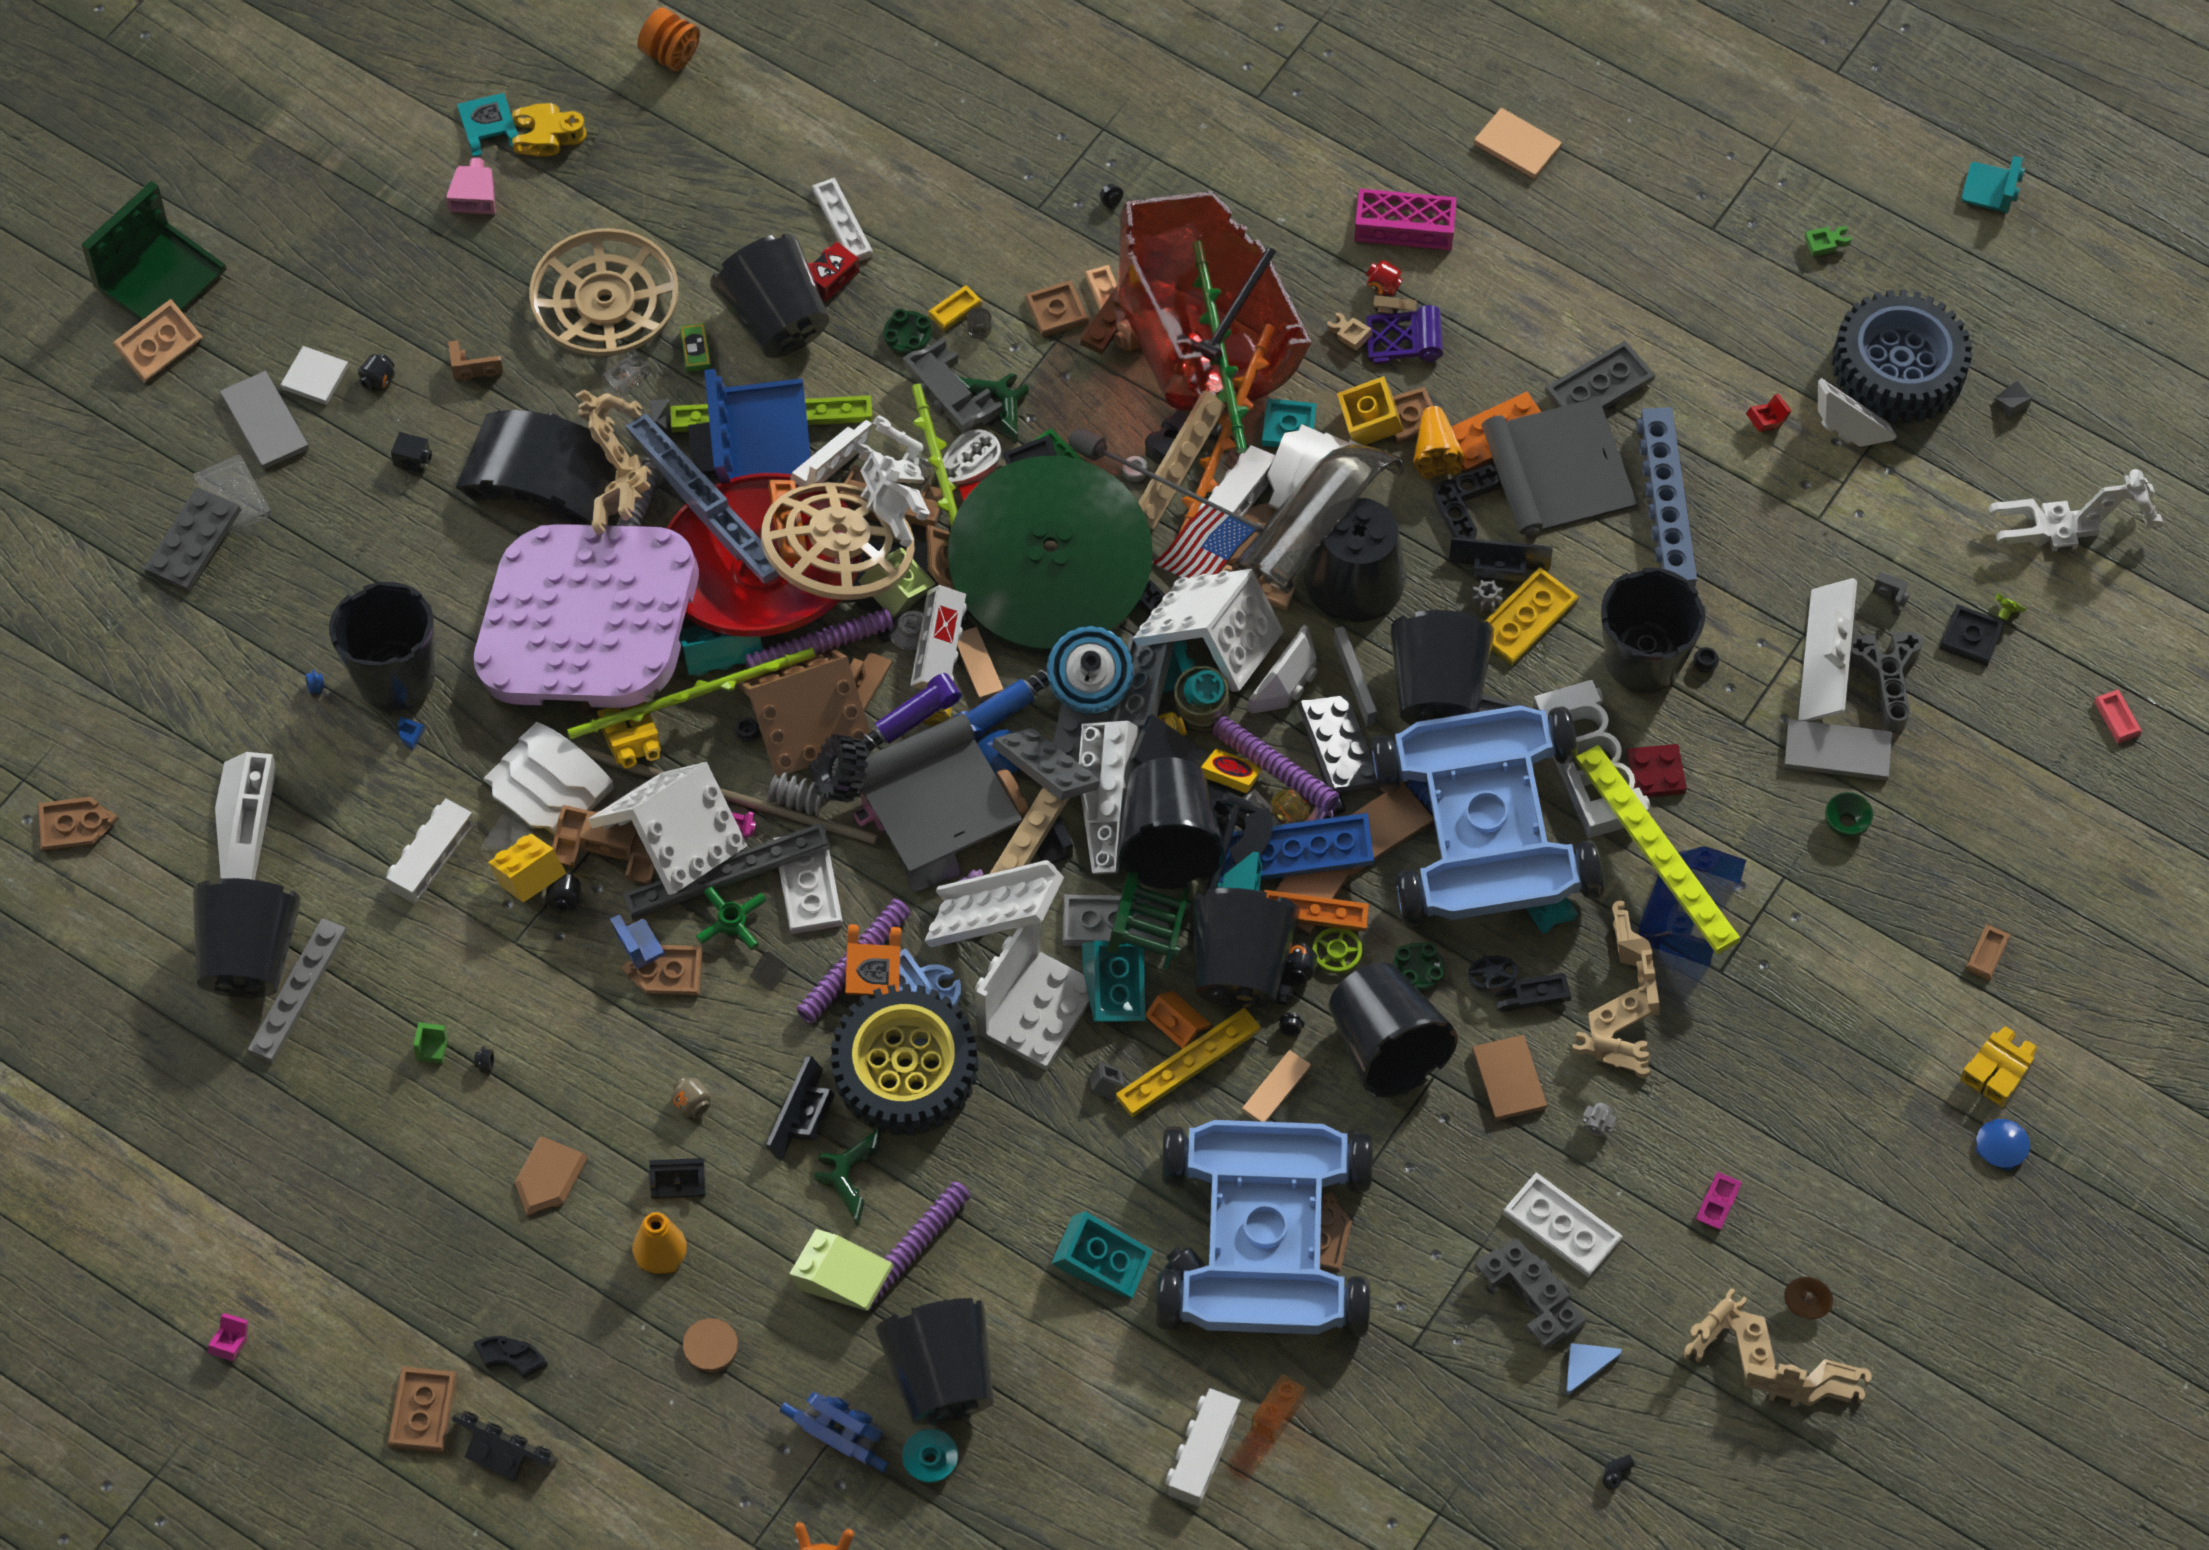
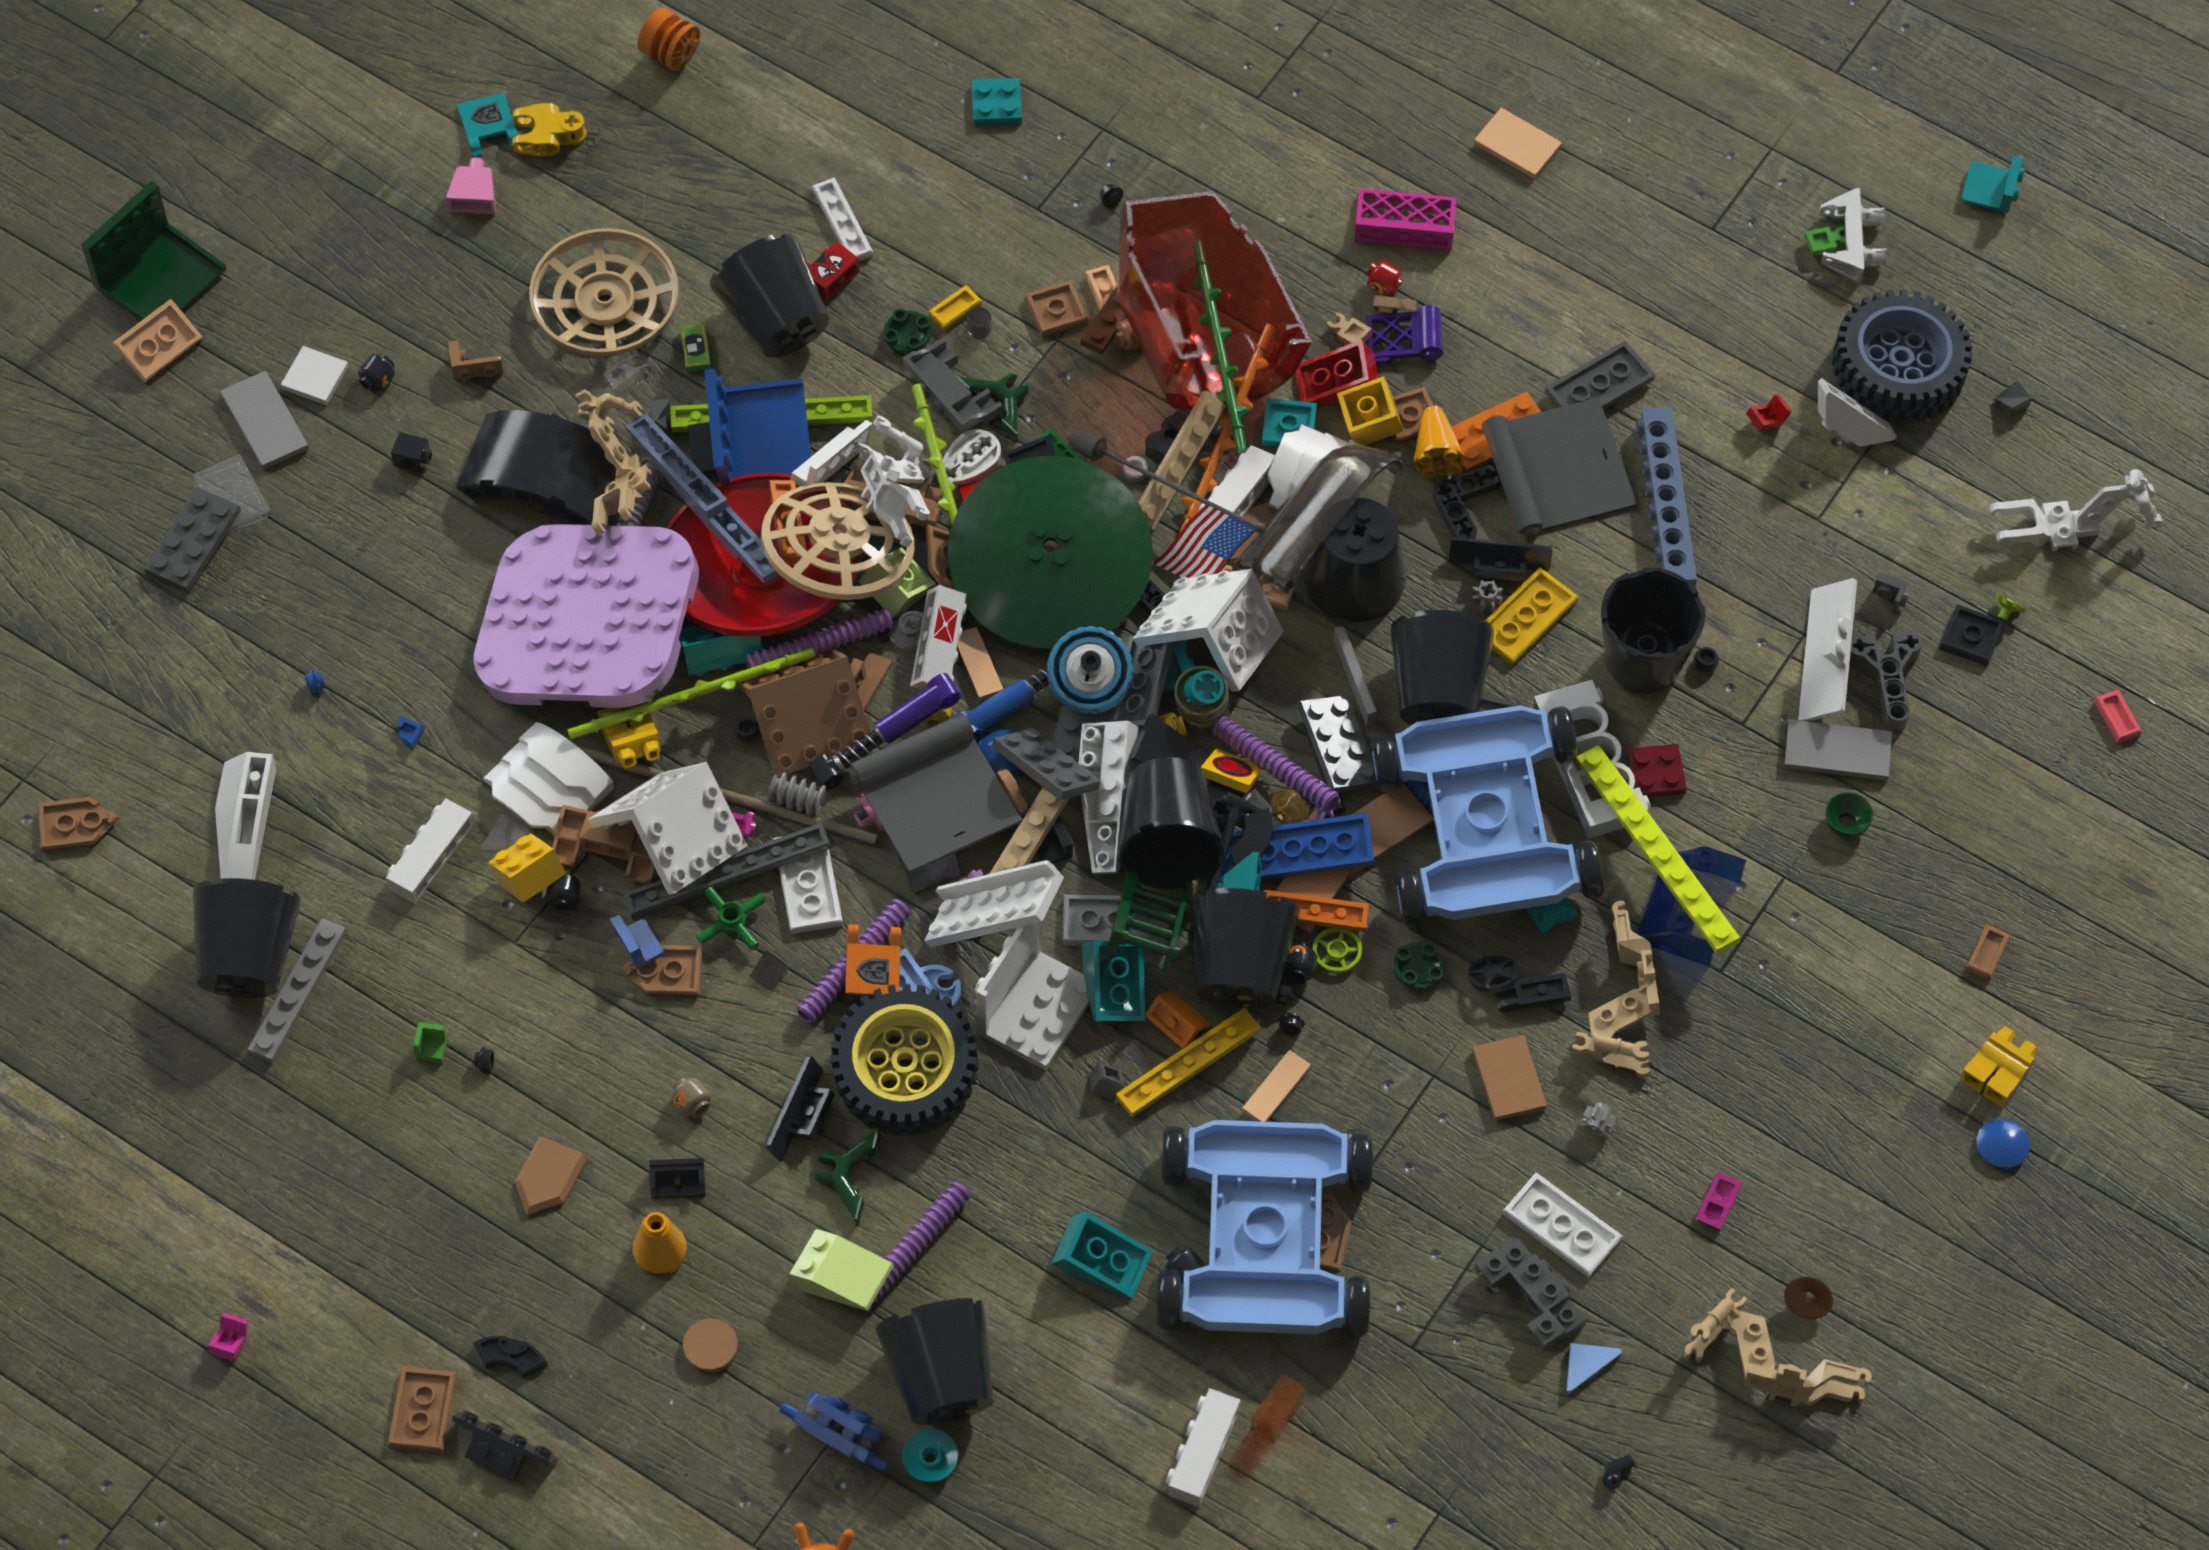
(386, 644): black cone -> none
(841, 768): black bush -> none
(996, 101): none -> teal plate
(1210, 348): black bar -> none
(1287, 675): white wedge -> none
(1335, 372): none -> red slope
(1390, 1030): black cone -> none
(1851, 262): none -> white hose

